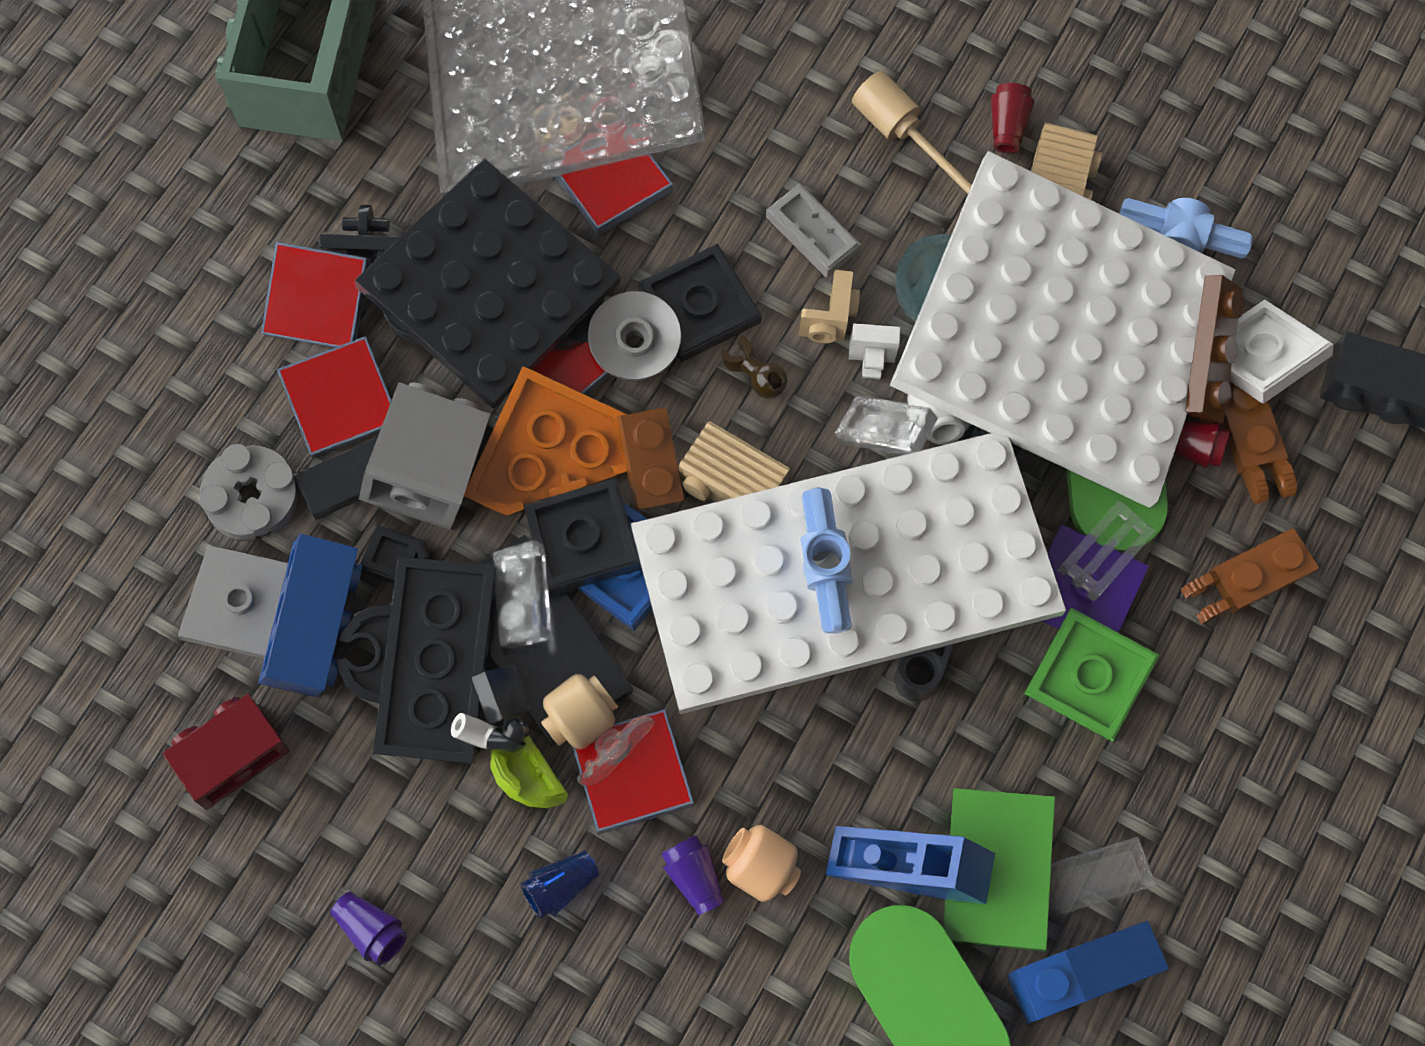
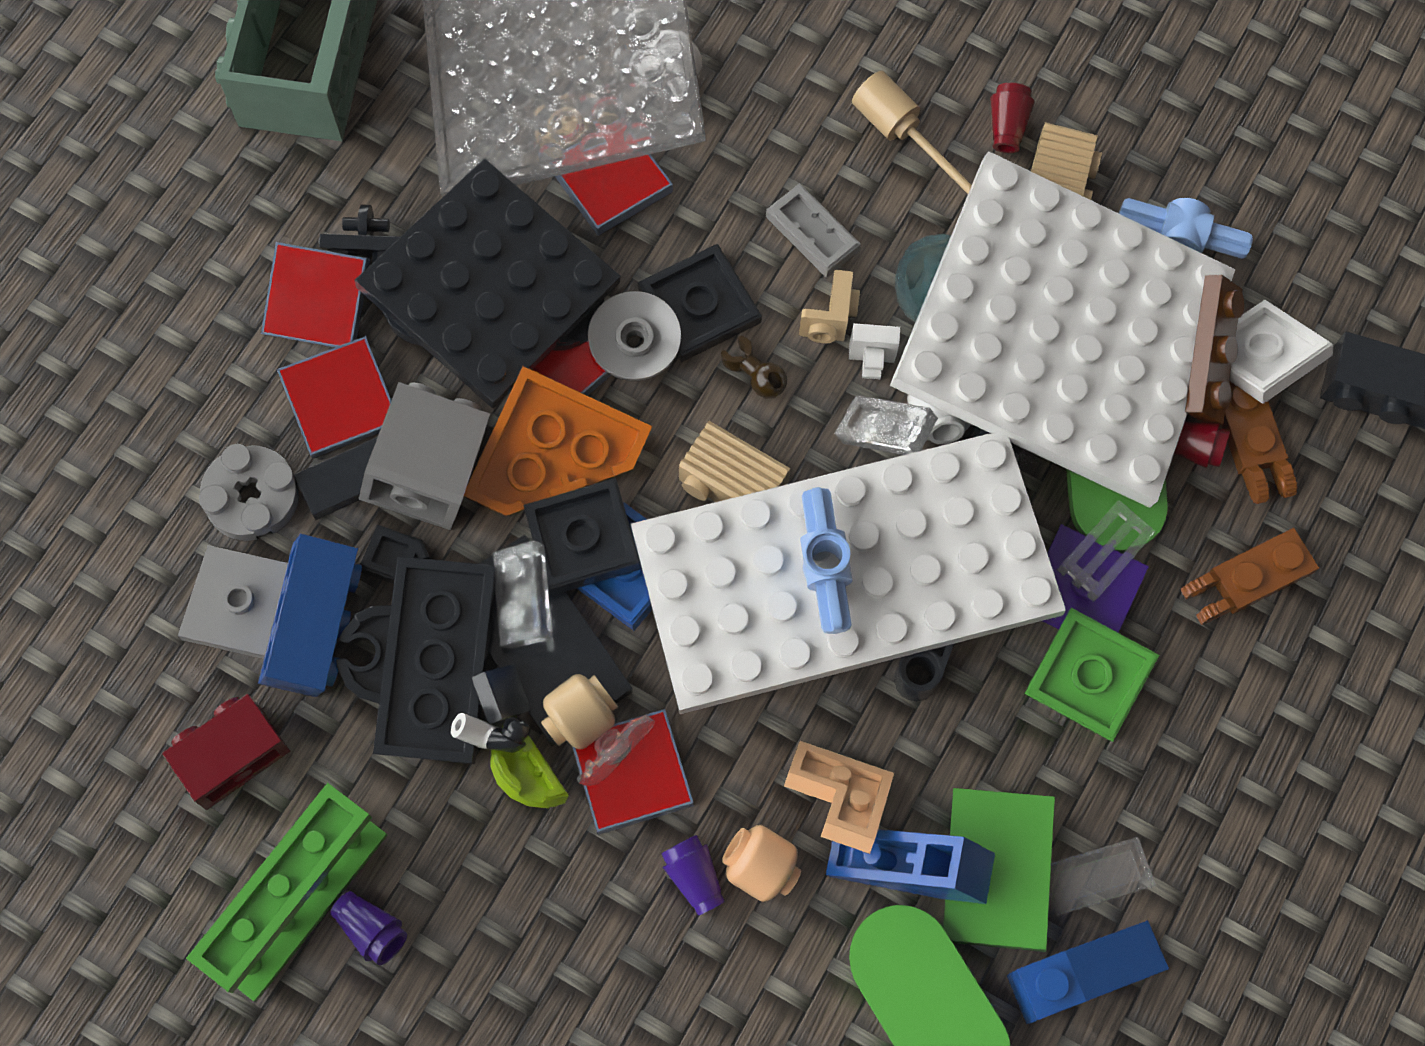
(288, 895): none -> bright green fence
(558, 883): clear blue cone -> none
(650, 458): dark orange plate -> none
(852, 787): none -> light nougat plate

